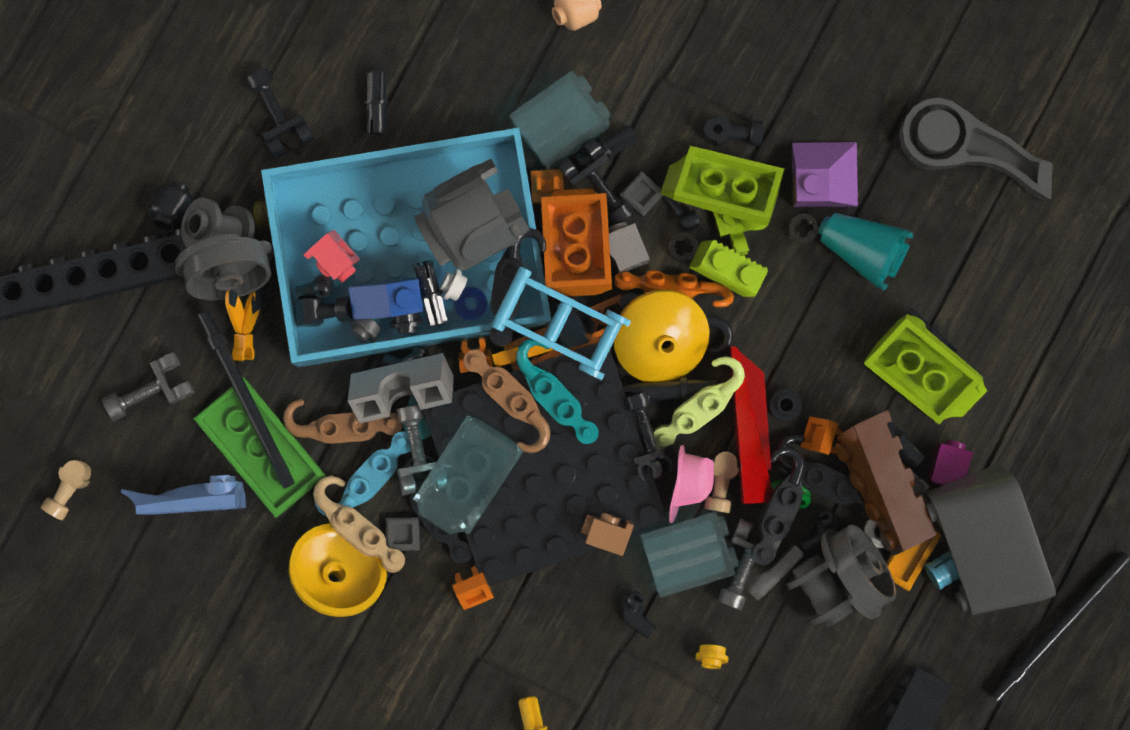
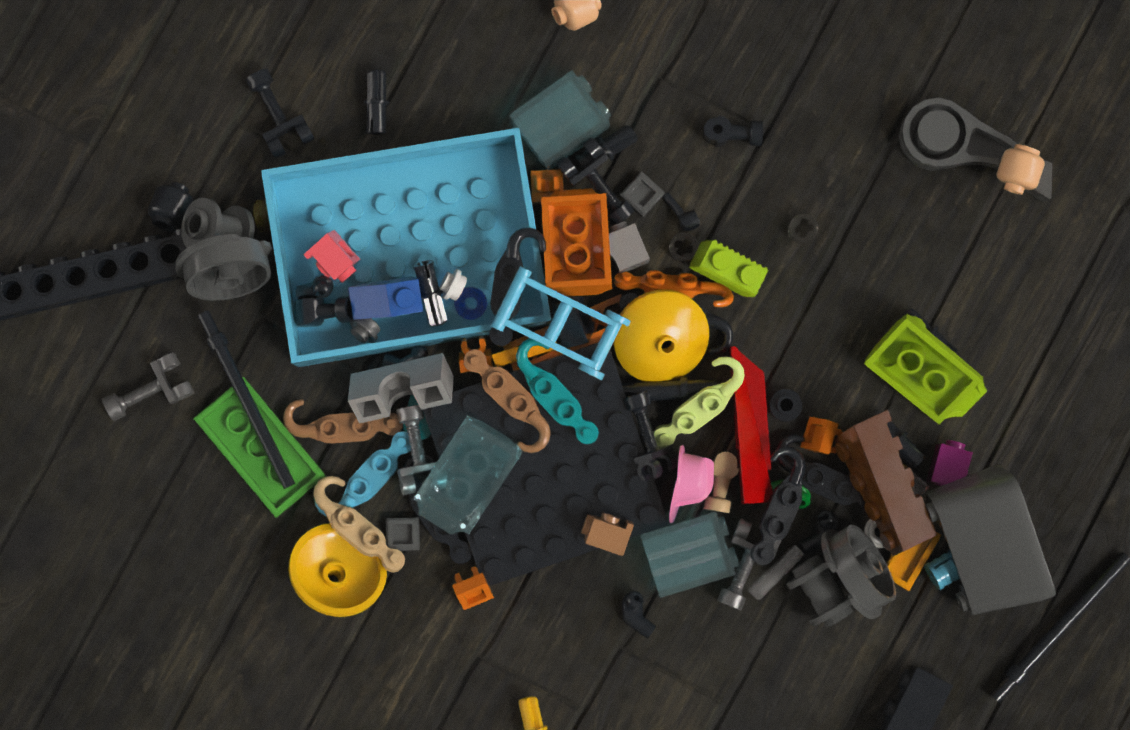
(73, 476): tan leg -> none
(219, 494): medium blue slope -> none
(243, 322): light orange piece -> none
(407, 323): black plate -> none
(467, 221): dark grey piece -> none
(712, 656): yellow plate -> none
(725, 186): lime slope -> none
(731, 227): lime plate -> none
(824, 174): medium lavender slope -> none
(866, 246): teal cone -> none
(1020, 169): none -> light nougat head

